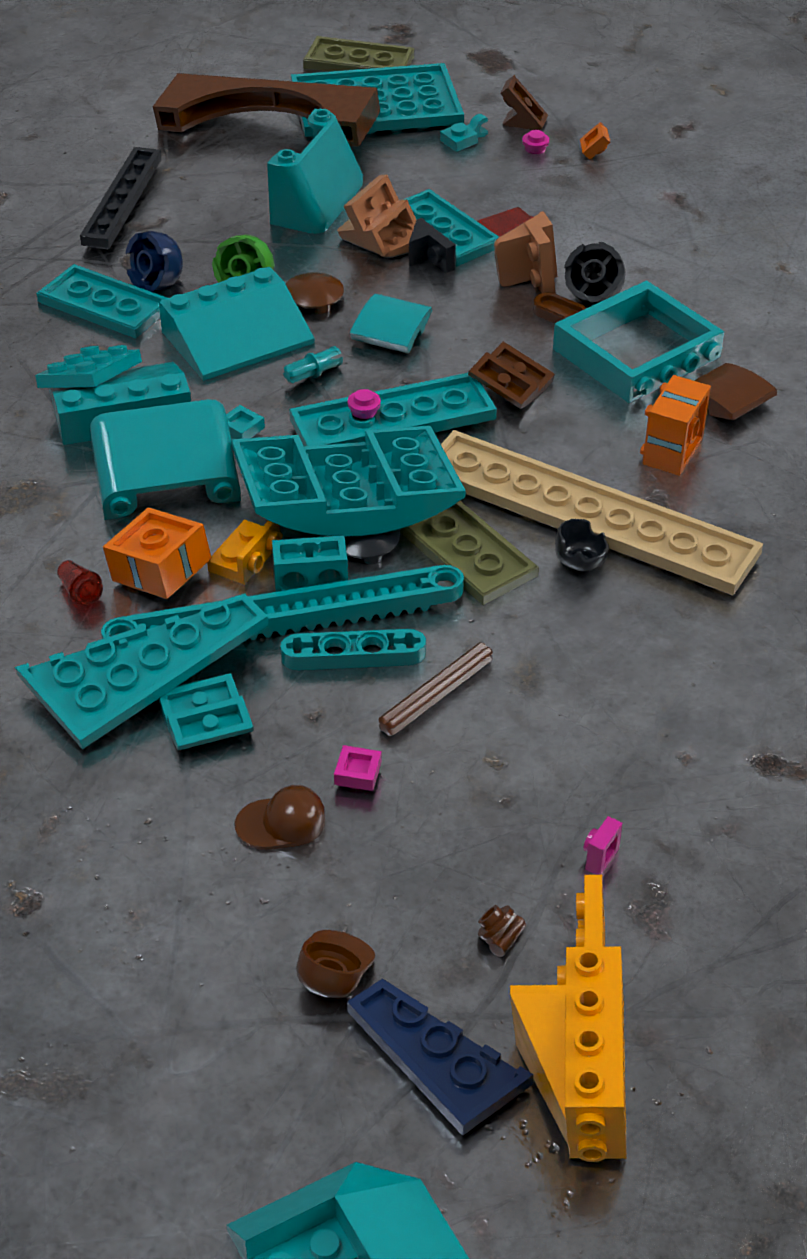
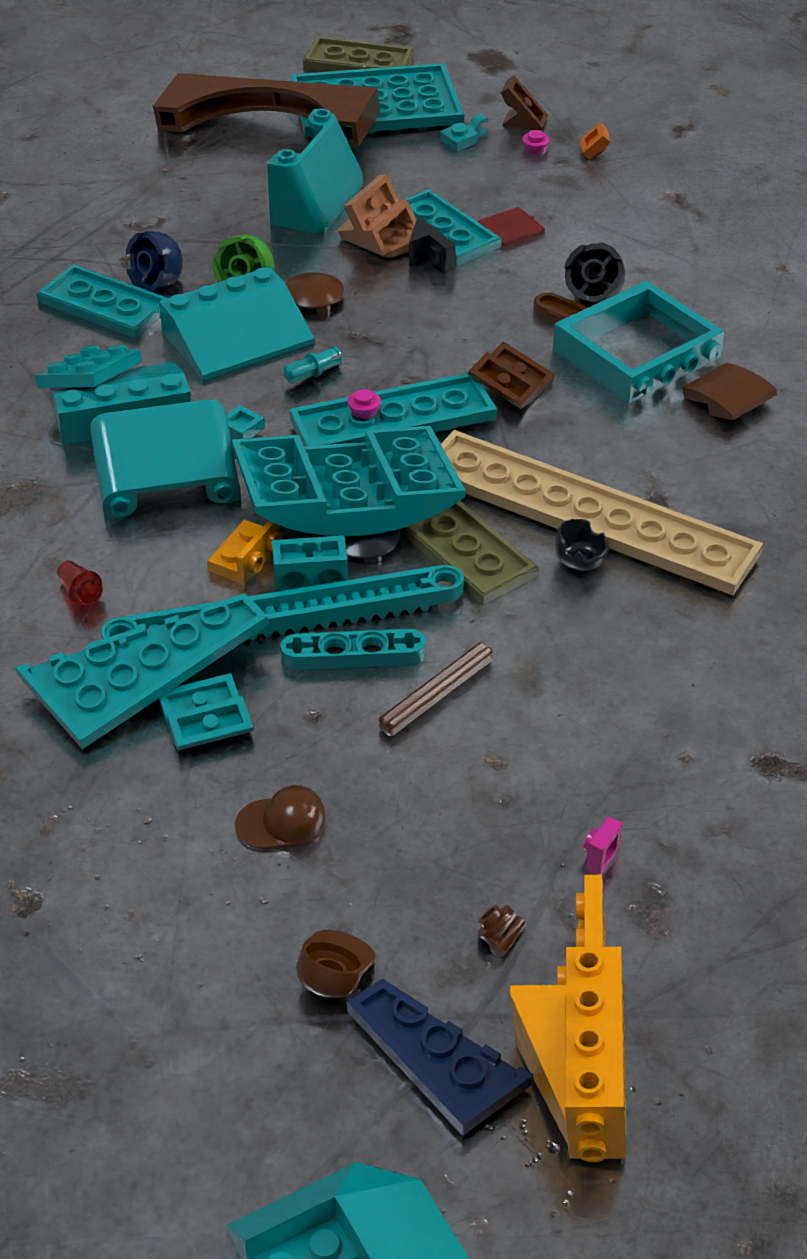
(120, 198): black plate -> none
(157, 552): orange container -> none
(357, 768): dark pink plate -> none
(390, 323): teal slope -> none
(528, 255): nougat piece -> none
(675, 424): orange container -> none

